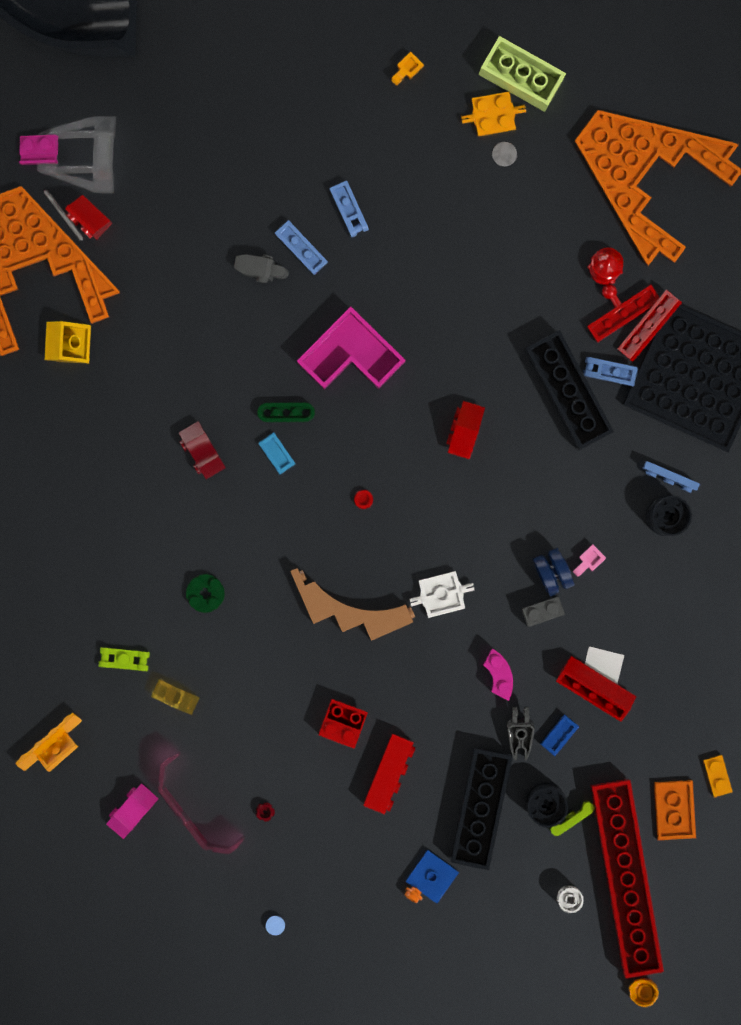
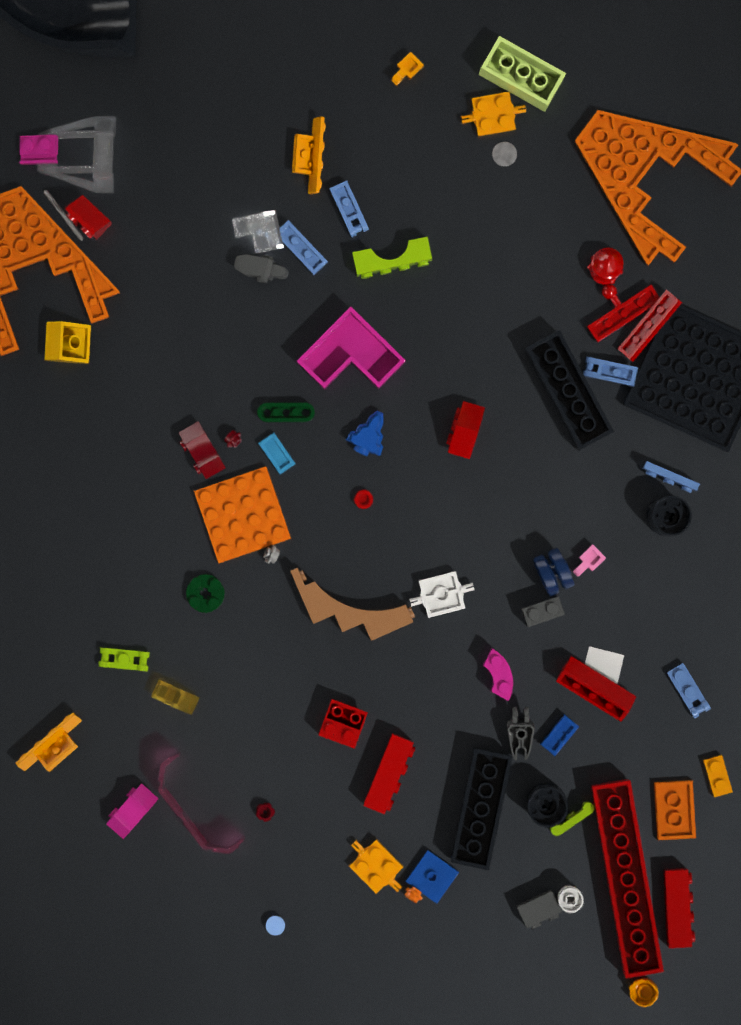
(233, 439): none -> dark red plate
(242, 514): none -> orange plate
(263, 228): none -> clear brick
(271, 554): none -> light grey plate
(308, 155): none -> light orange bracket
(368, 262): none -> lime arch
(368, 436): none -> blue rock
(376, 866): none -> light orange plate
(539, 909): none -> dark grey brick
(678, 908): none -> red brick
(688, 689): none -> medium blue plate

